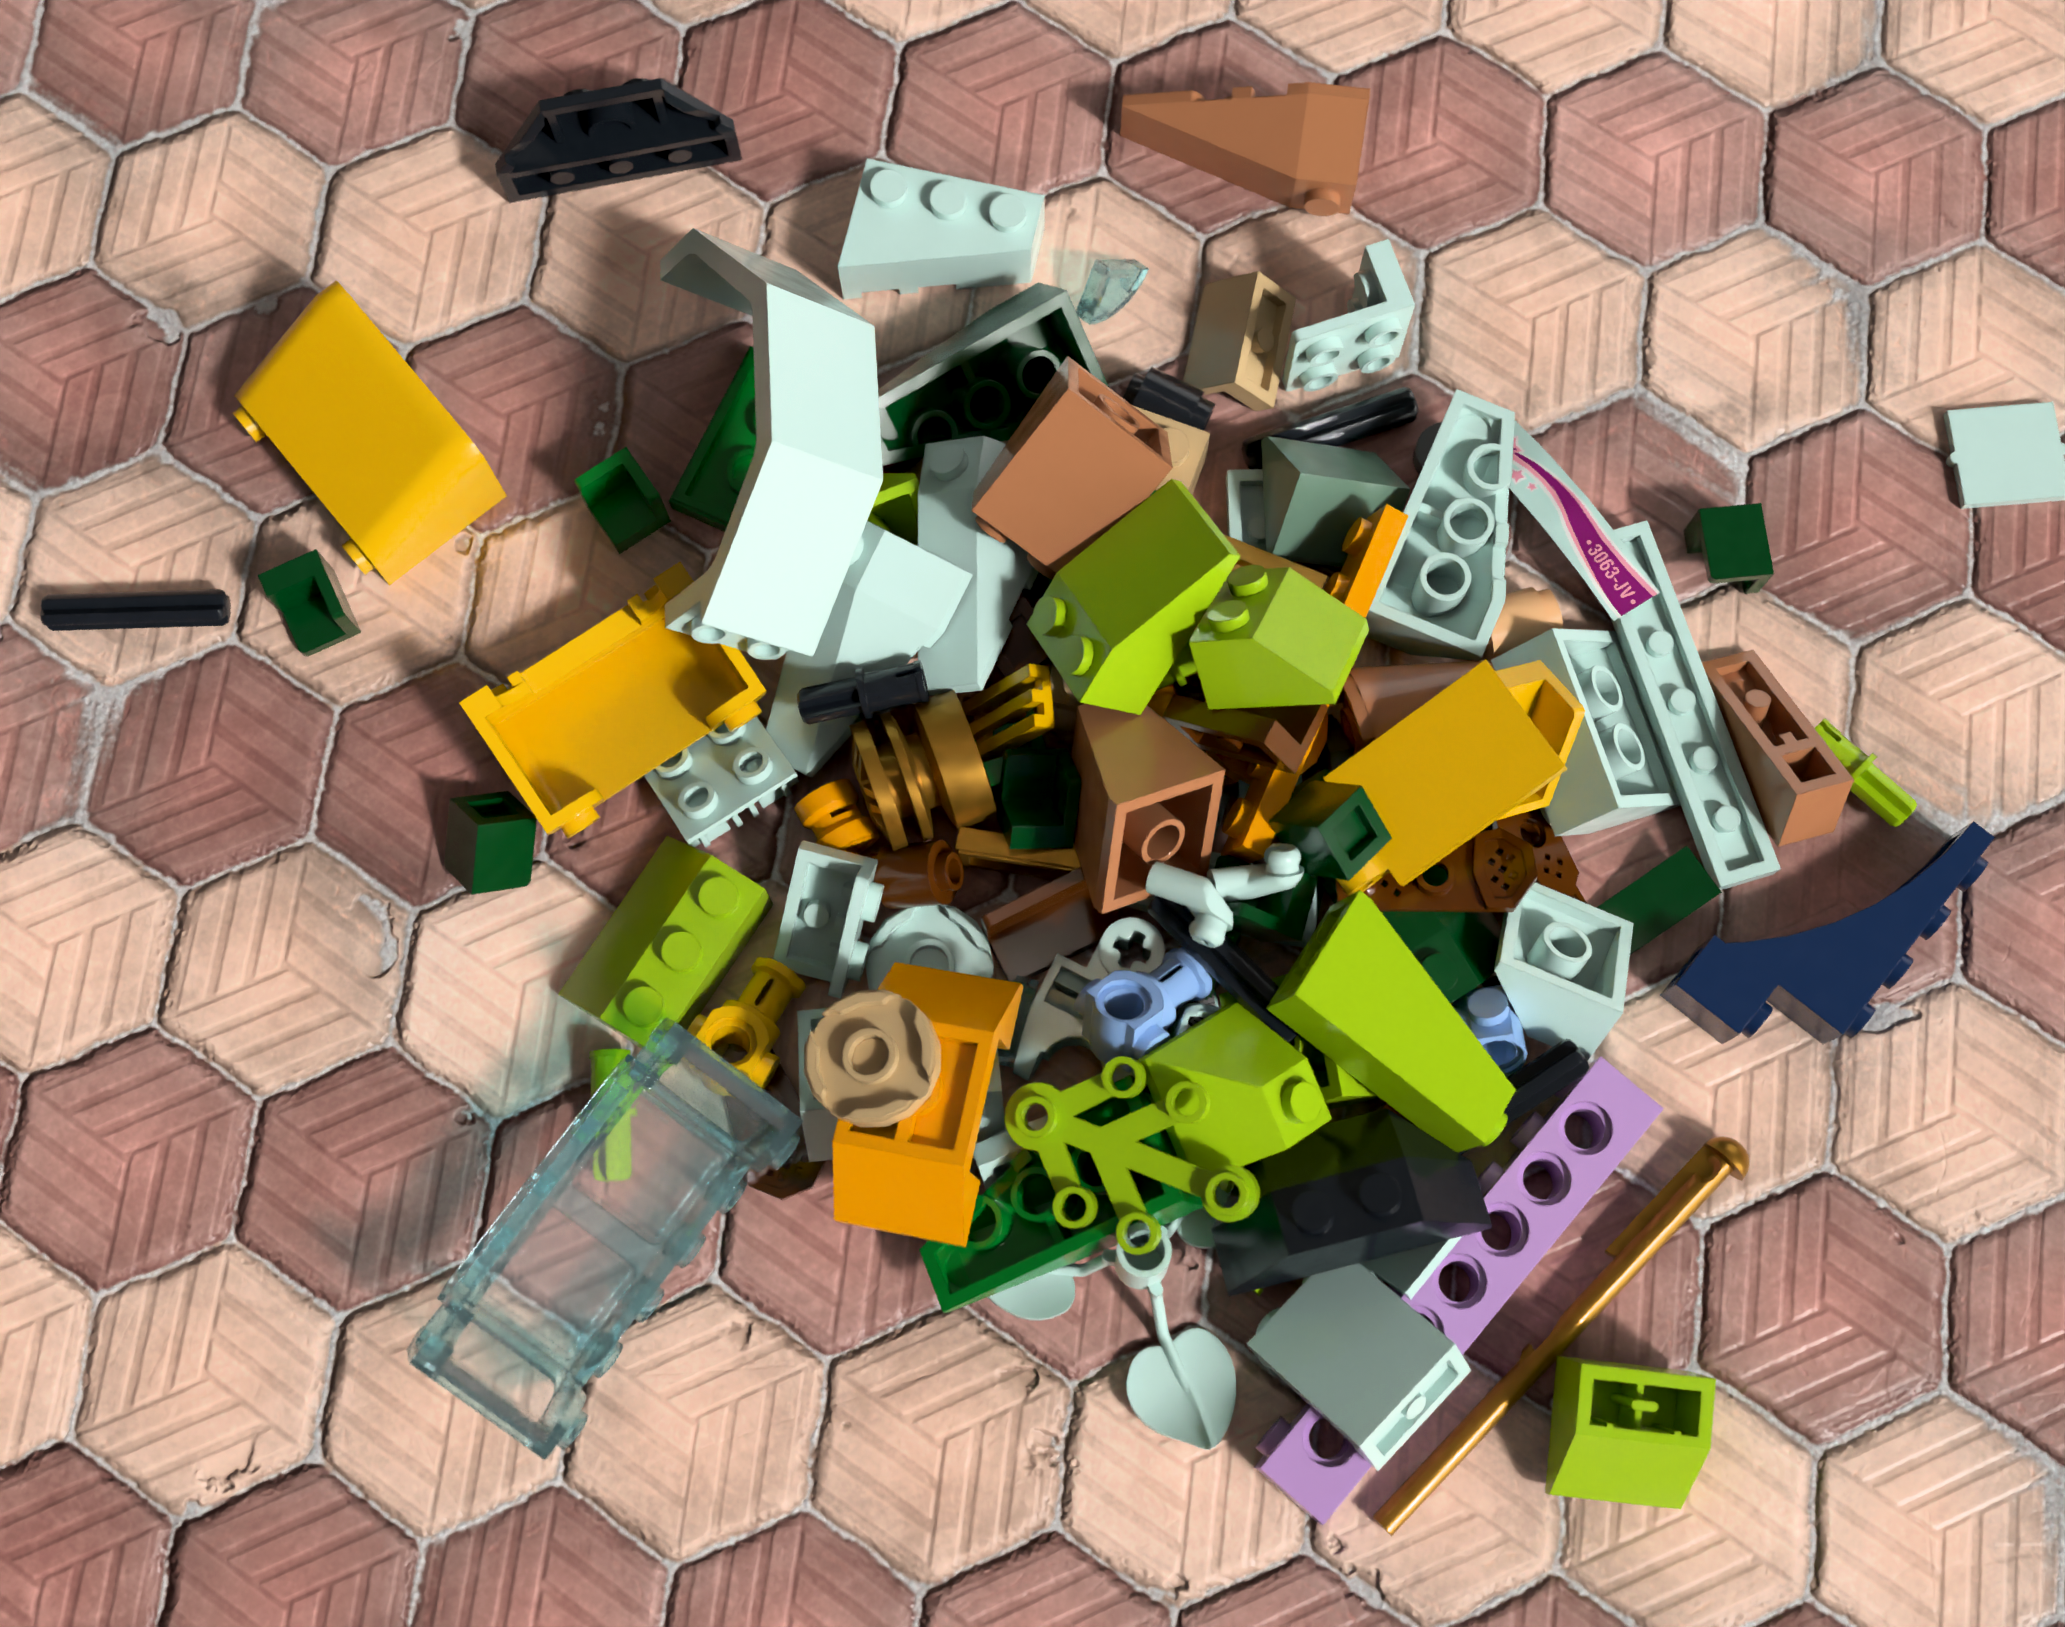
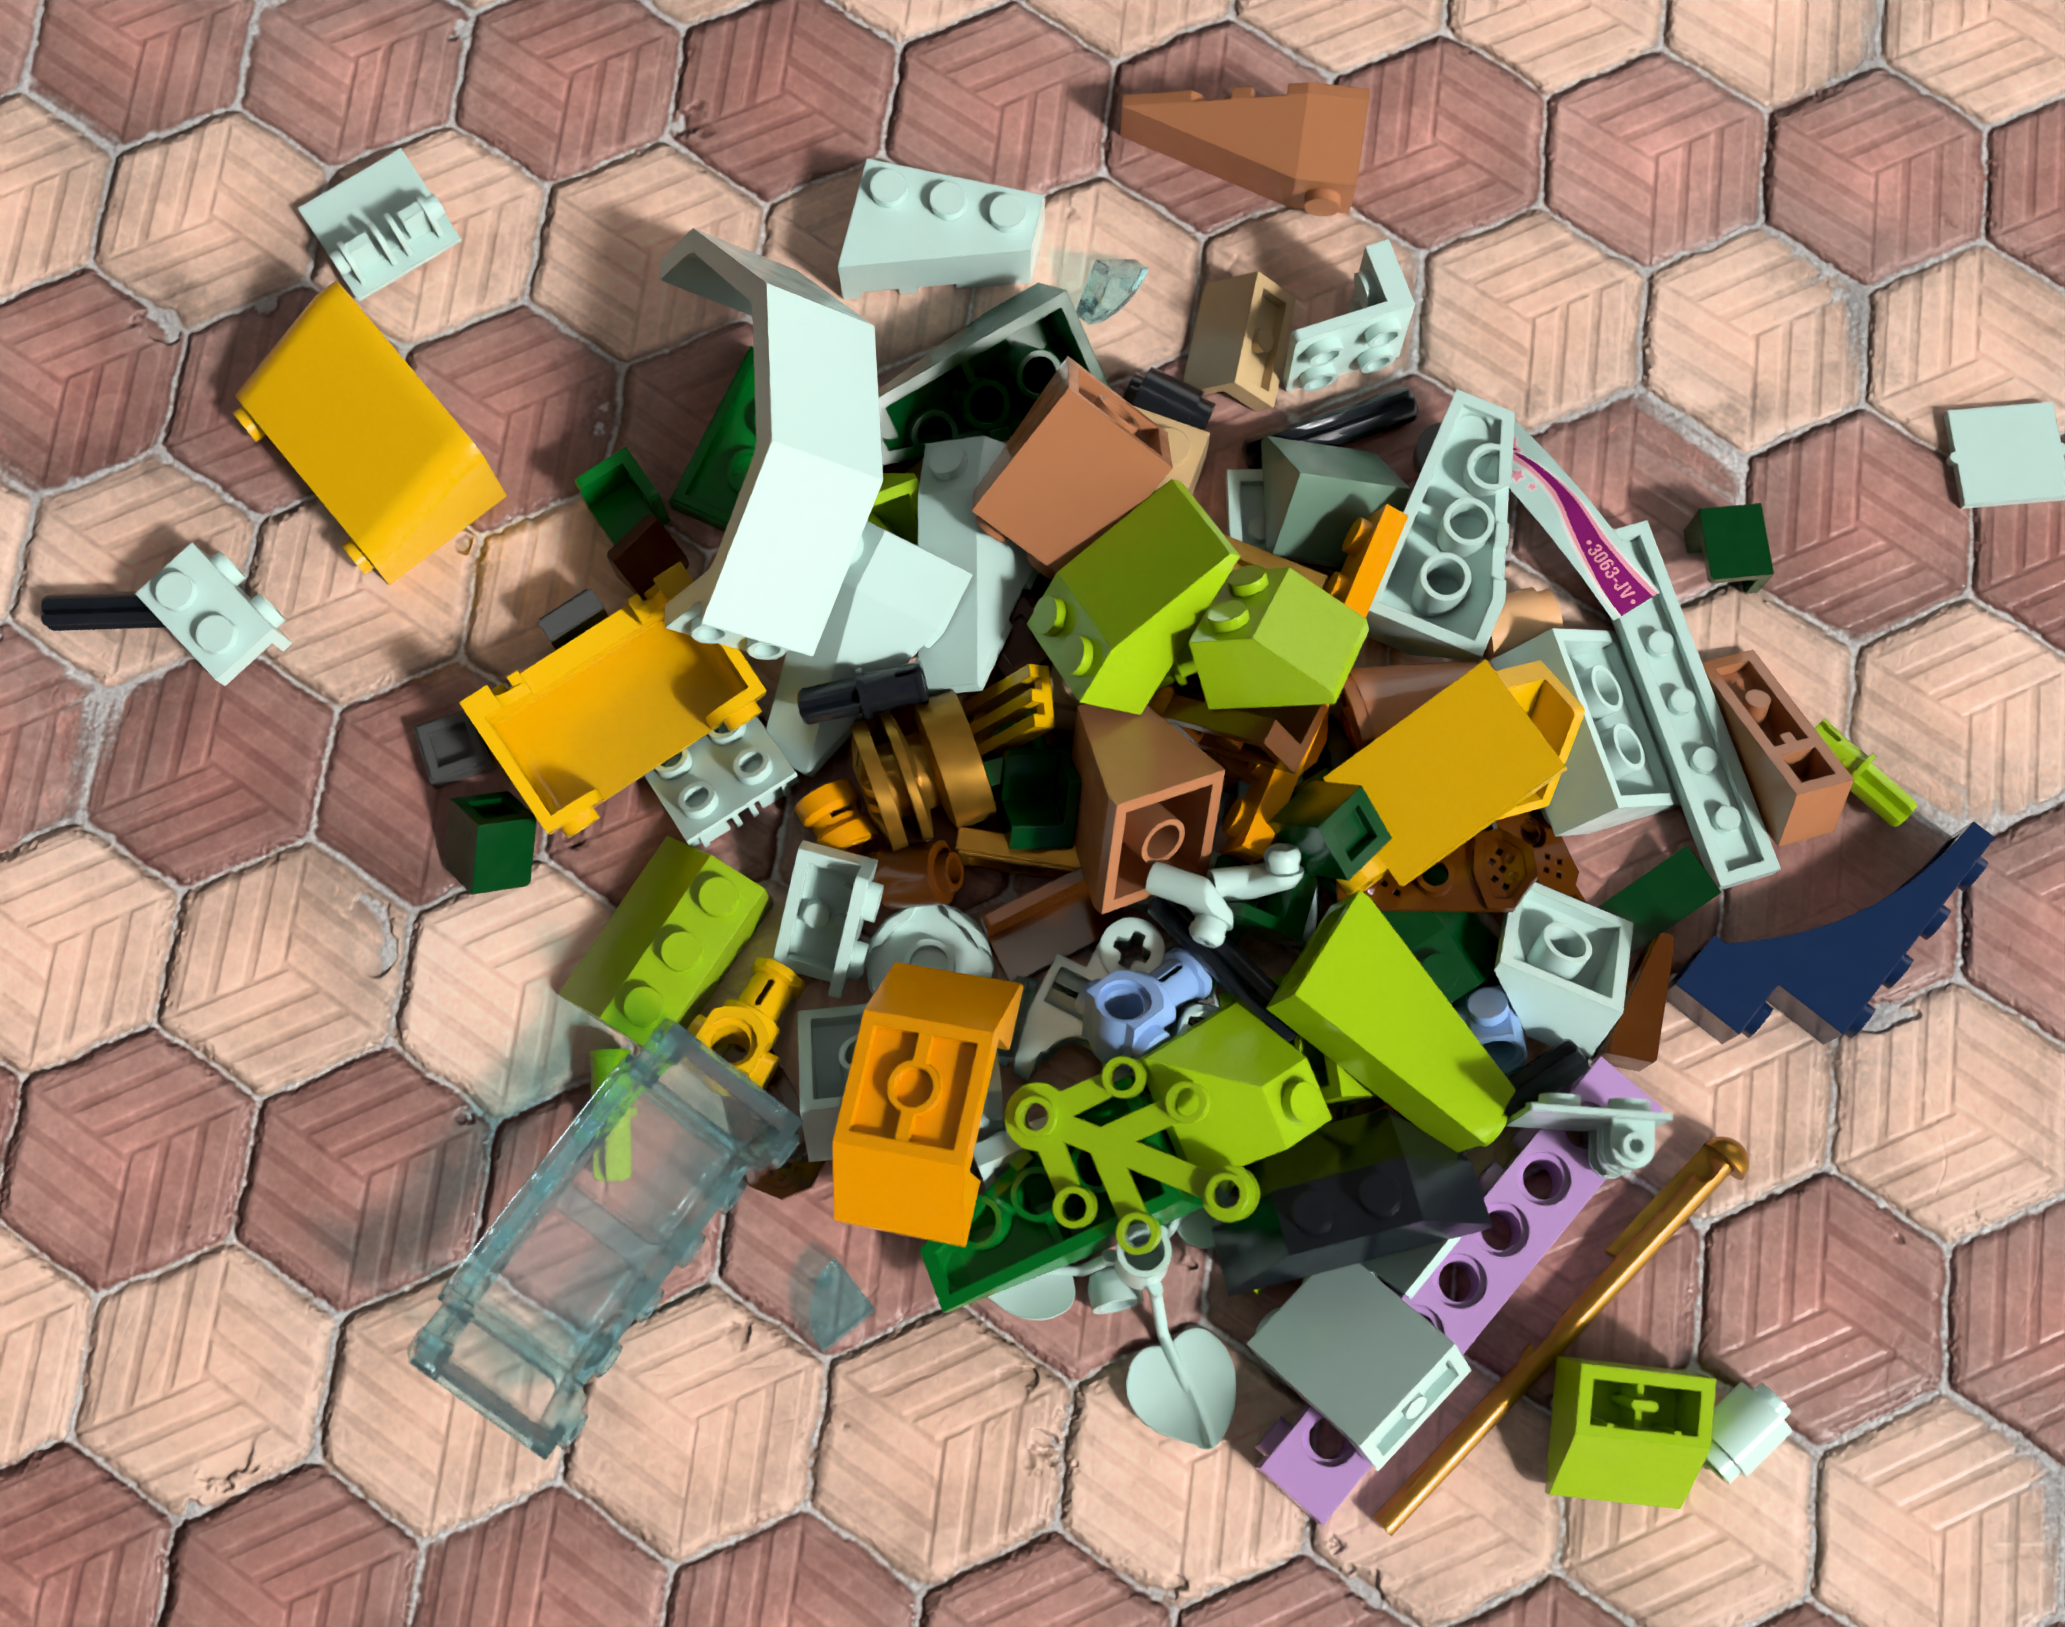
(211, 613): none -> light aqua bracket
(311, 602): dark green panel -> none
(380, 224): none -> light aqua hinge
(452, 749): none -> dark grey tile
(572, 618): none -> dark grey tile
(613, 138): black wedge -> none
(644, 555): none -> reddish brown slope
(837, 1306): none -> clear light blue tile
(893, 1064): tan tile -> none
(1110, 1294): none -> light aqua hinge
(1618, 1133): none -> light aqua hinge
(1637, 1033): none -> reddish brown slope
(1746, 1431): none -> light aqua brick

